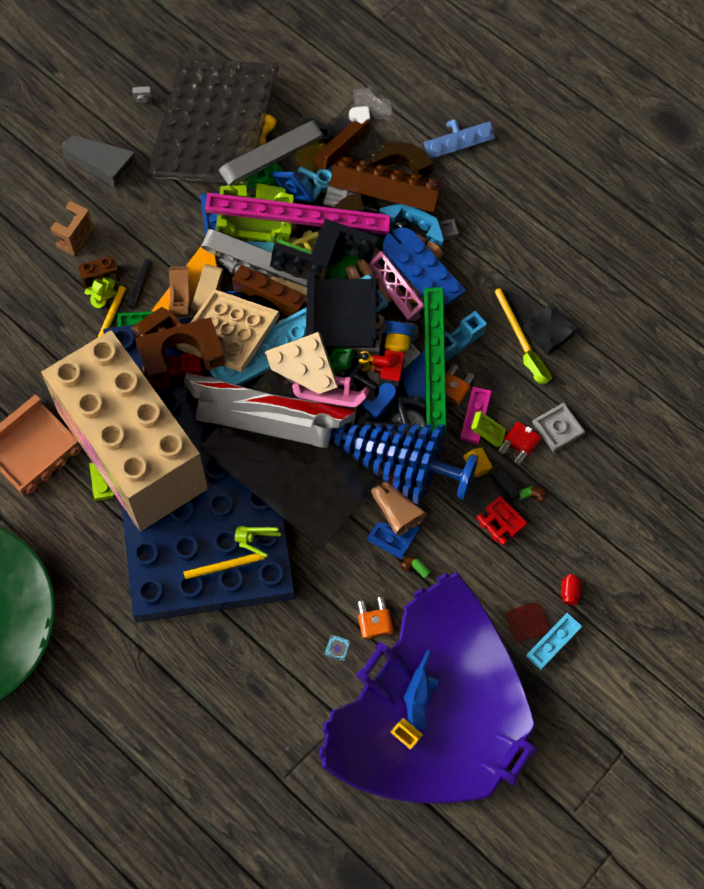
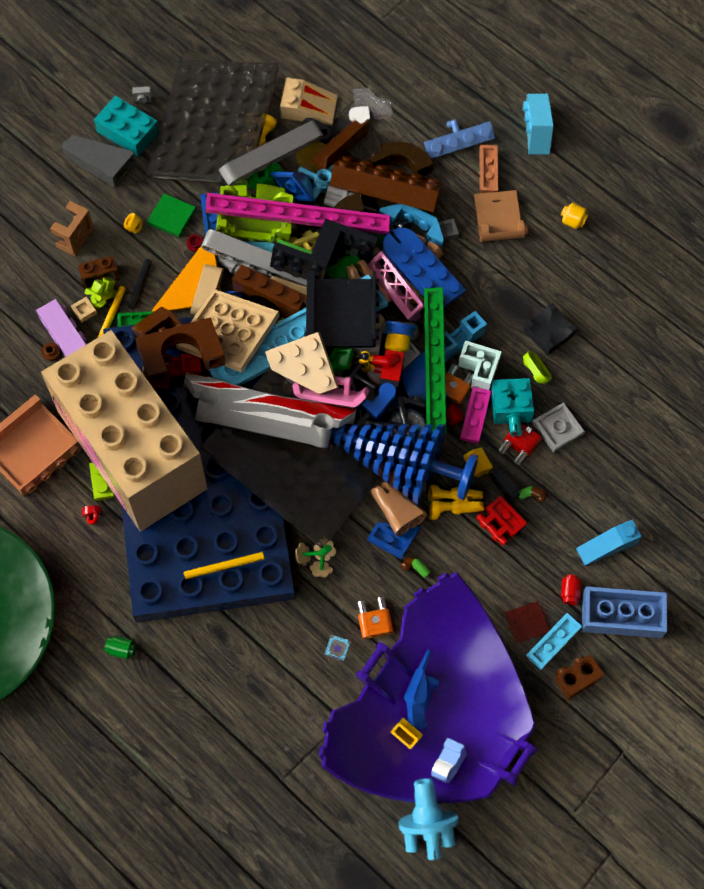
(52, 355): none -> reddish brown plate
(61, 327): none -> lavender brick
(83, 309): none -> tan plate
(90, 511): none -> red tile
(120, 647): none -> green brick
(126, 126): none -> teal brick
(132, 222): none -> yellow tile
(171, 215): none -> green tile
(179, 291): medium nougat arch -> none
(194, 242): none -> dark red plate
(246, 534): lime plant -> none
(307, 100): none -> tan slope
(319, 568): none -> tan plant
(429, 821): none -> medium azure piece
(449, 761): none -> light blue leg
(453, 415): none -> red tile
(457, 506): none -> yellow piece
(482, 361): none -> light aqua brick
(488, 168): none -> nougat plate
(488, 429): lime plate -> none
(499, 216): none -> medium nougat door
(512, 403): none -> teal brick
(513, 321): yellow bar -> none
(538, 123): none -> medium azure wedge
(574, 215): none -> yellow head
(581, 680): none -> reddish brown brick
(609, 543): none -> dark azure slope
(624, 612): none -> medium blue brick

